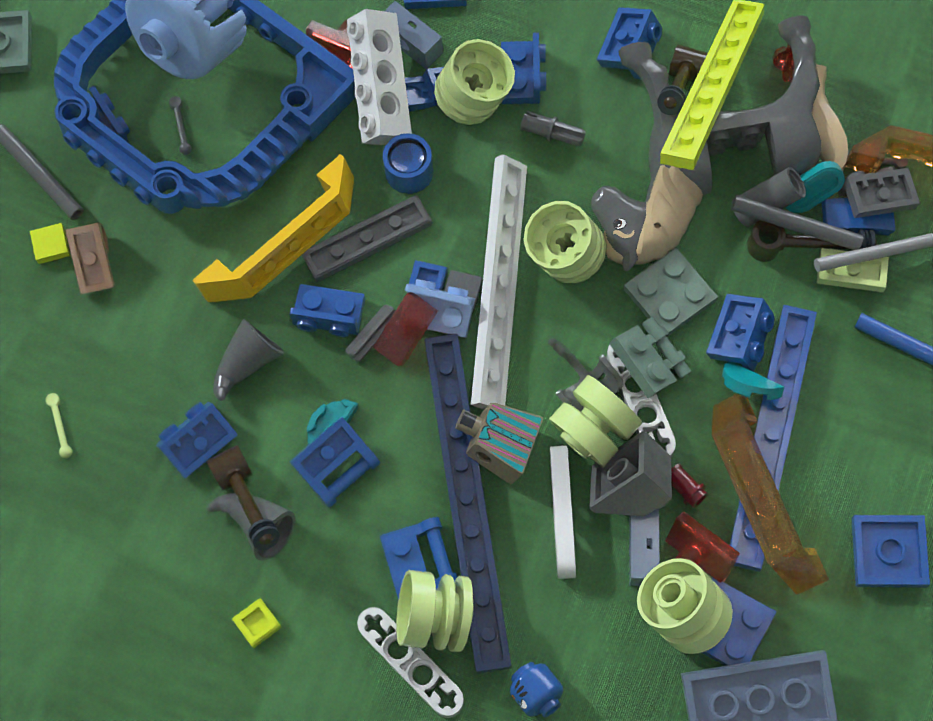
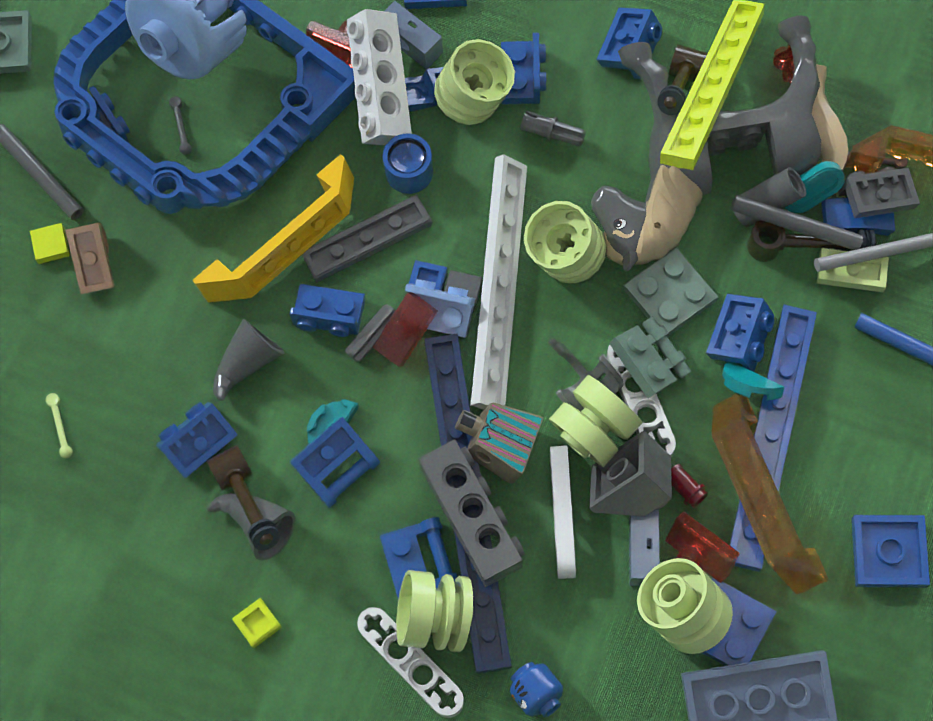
(489, 563): none -> dark grey brick

